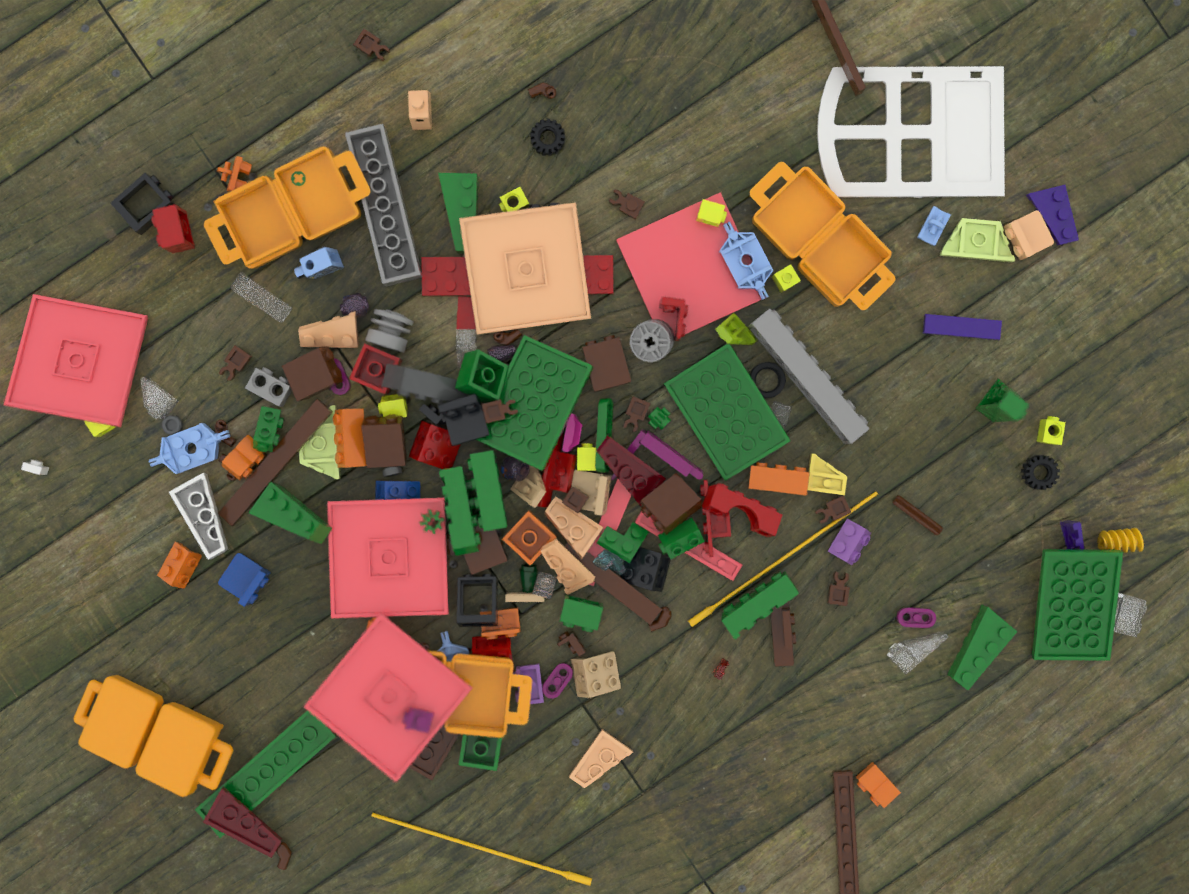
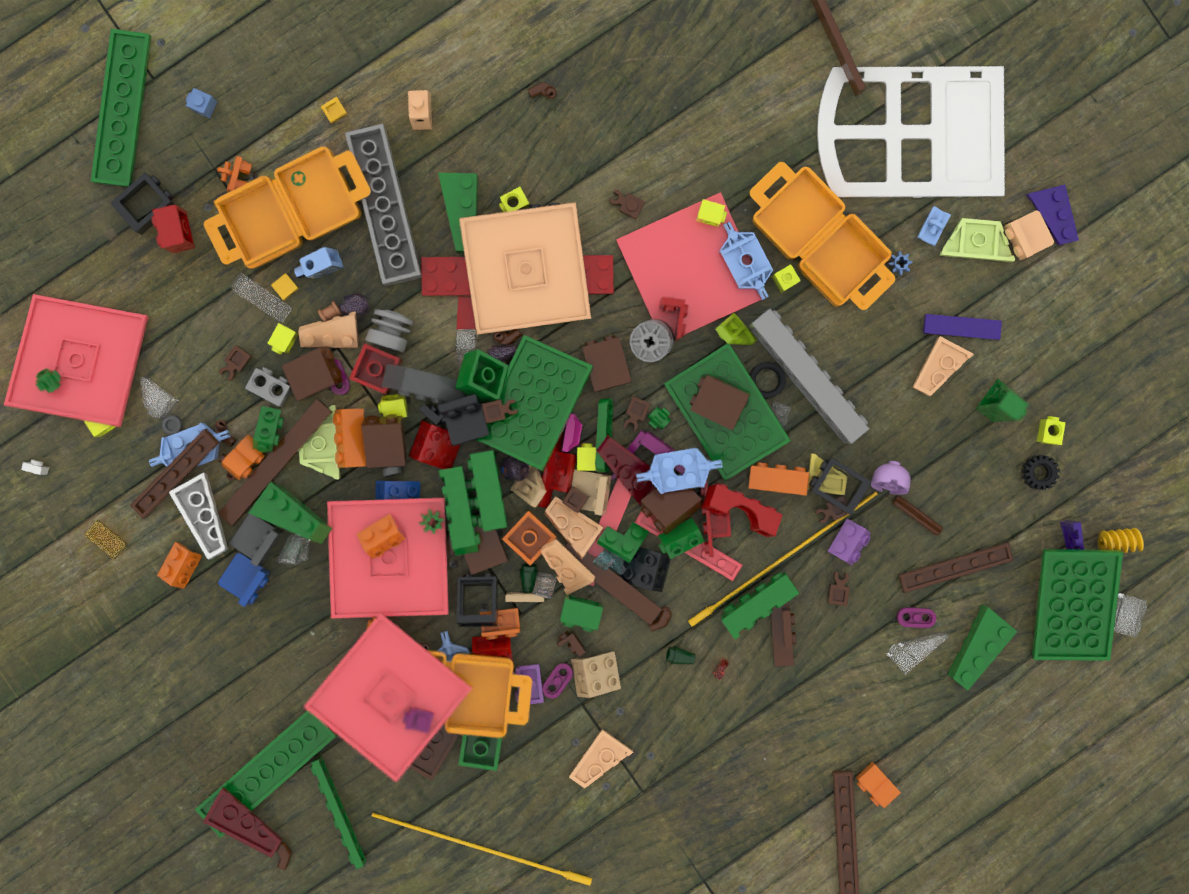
(48, 380): none -> green gear
(106, 539): none -> clear yellow plate
(121, 108): none -> green plate
(164, 740): light orange piece -> none
(174, 473): none -> reddish brown tile
(201, 103): none -> medium blue brick
(255, 539): none -> dark grey bracket
(282, 339): none -> neon yellow brick
(284, 286): none -> yellow tile
(295, 550): none -> clear slope
(330, 312): none -> nougat bush
(334, 110): none -> yellow tile
(340, 819): none -> green plate
(369, 44): reddish brown plate -> none
(380, 536): none -> orange bracket
(547, 149): black tyre -> none
(665, 478): none -> light blue plate
(679, 656): none -> dark green cone
(719, 401): none -> reddish brown brick
(856, 495): none -> black window
(892, 478): none -> lavender cylinder
(903, 259): none -> medium blue gear
(940, 365): none -> light nougat wing
(955, 567): none -> reddish brown tile

